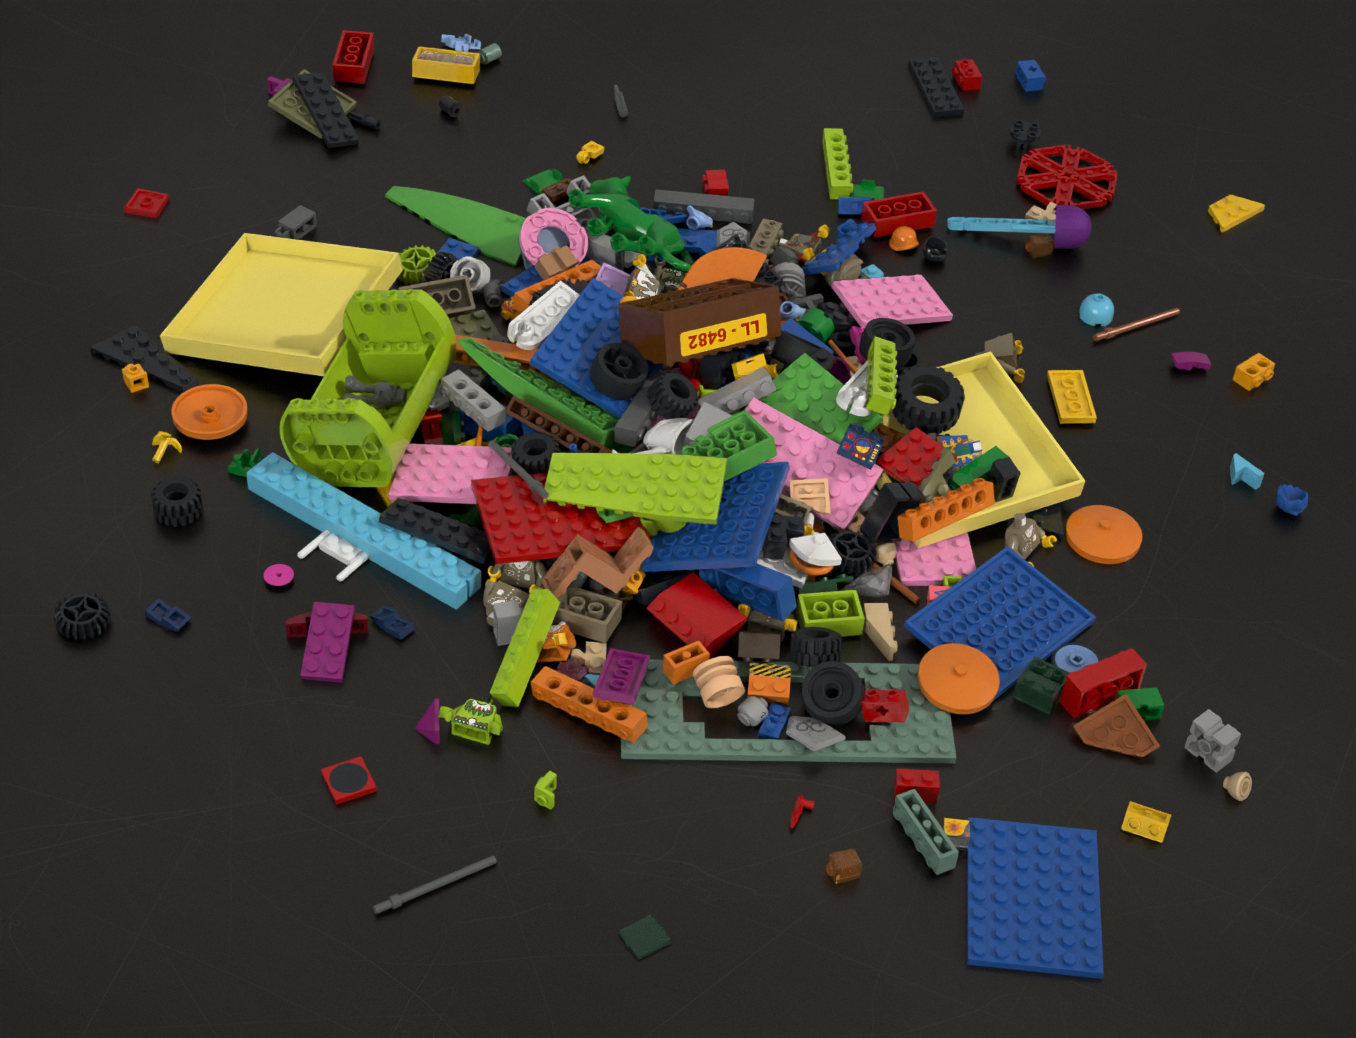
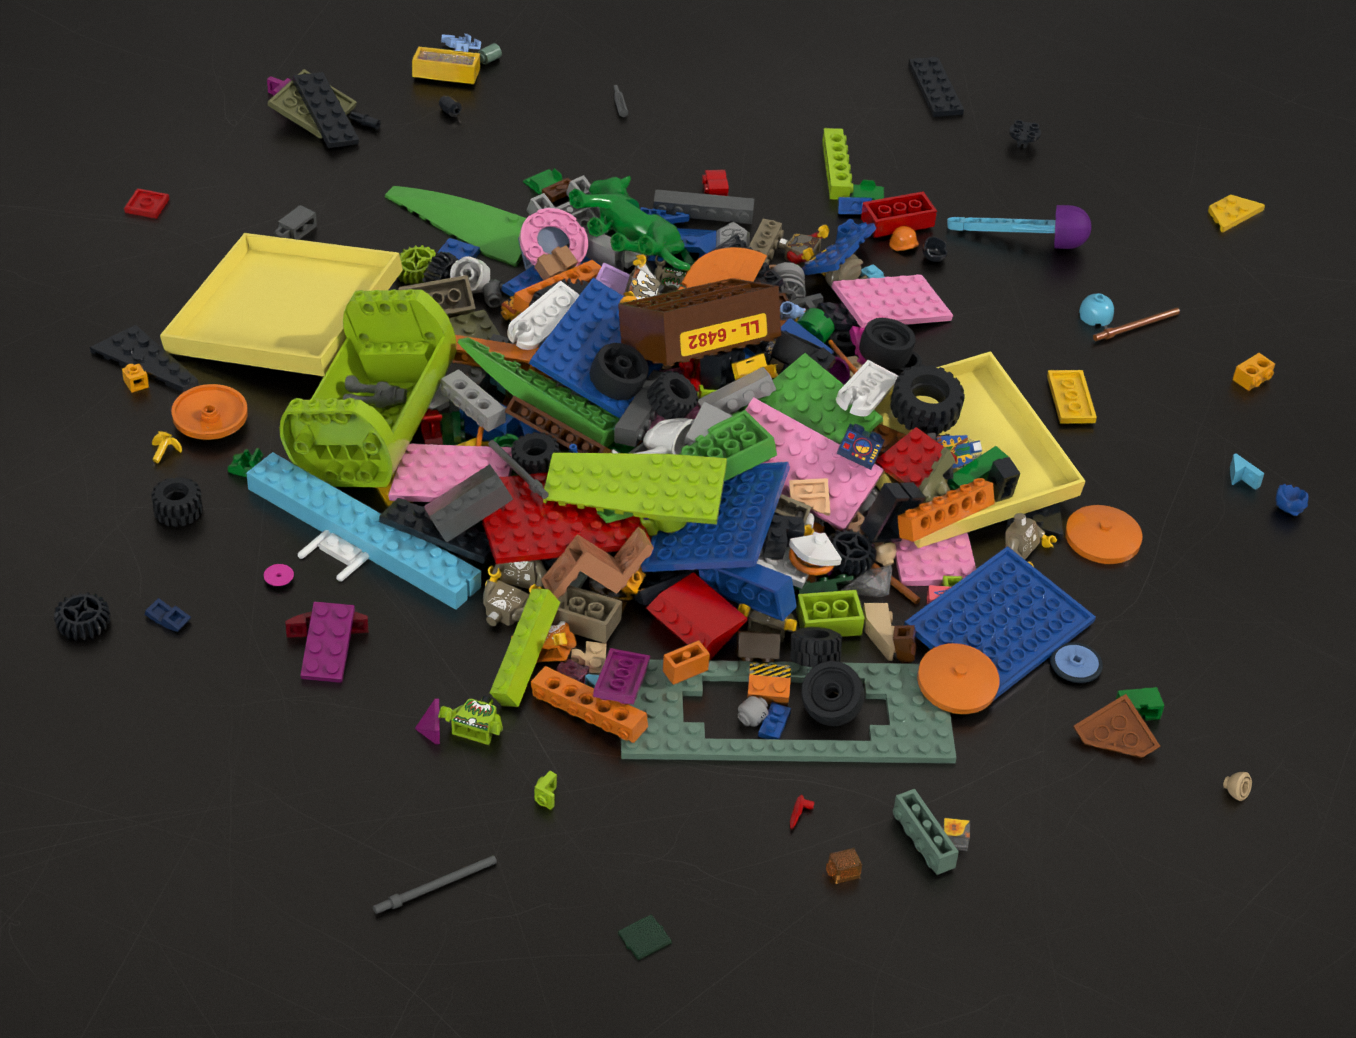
(348, 780): tile -> none
(353, 57): red brick -> none
(391, 622): dark blue slope -> none
(468, 503): none -> dark grey slope
(505, 620): light grey brick -> none
(590, 150): yellow plate -> none
(698, 219): light blue animal -> none
(718, 682): light nougat wheel -> none
(783, 255): dark grey brick -> none
(812, 732): light grey tile -> none
(881, 376): lime brick -> none
(885, 705): red brick -> none
(904, 643): none -> reddish brown leg
(923, 781): red brick -> none
(967, 74): red brick -> none
(1006, 351): dark tan torso -> none
(1030, 75): blue brick -> none
(1033, 898): blue plate -> none
(1039, 244): clear orange brick -> none
(1040, 214): tan plate -> none
(1041, 685): clear green slope -> none
(1067, 176): red plate -> none
(1100, 682): red brick -> none
(1146, 822): yellow bracket -> none
(1187, 360): magenta slope -> none
(1212, 740): light grey brick -> none

